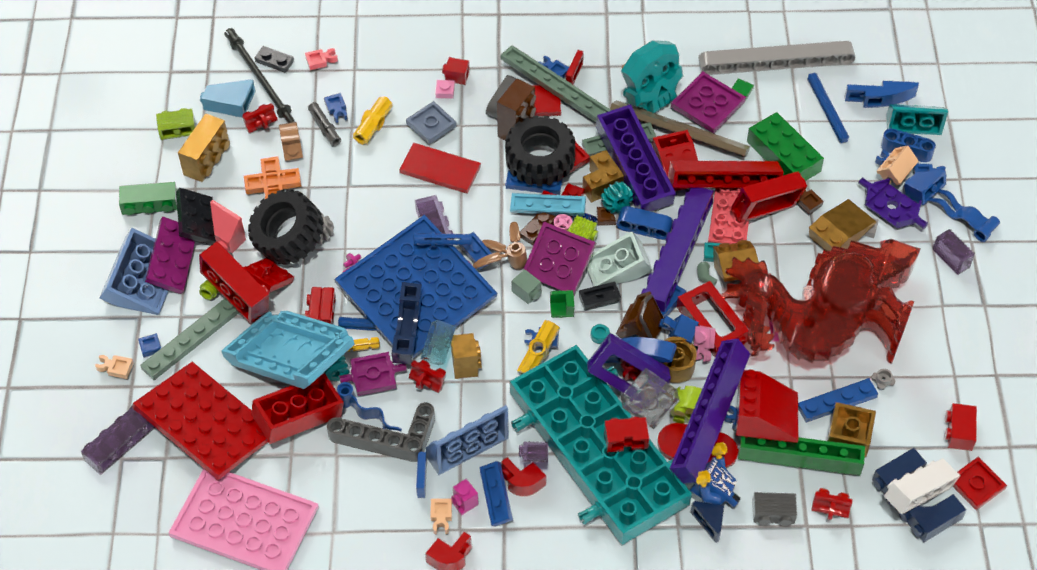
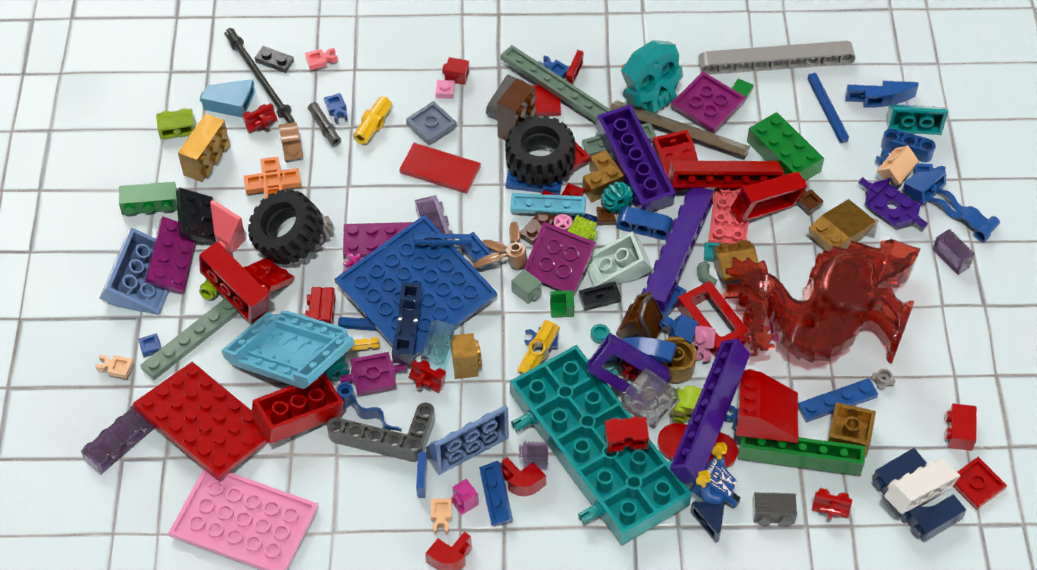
(366, 237): none -> magenta plate

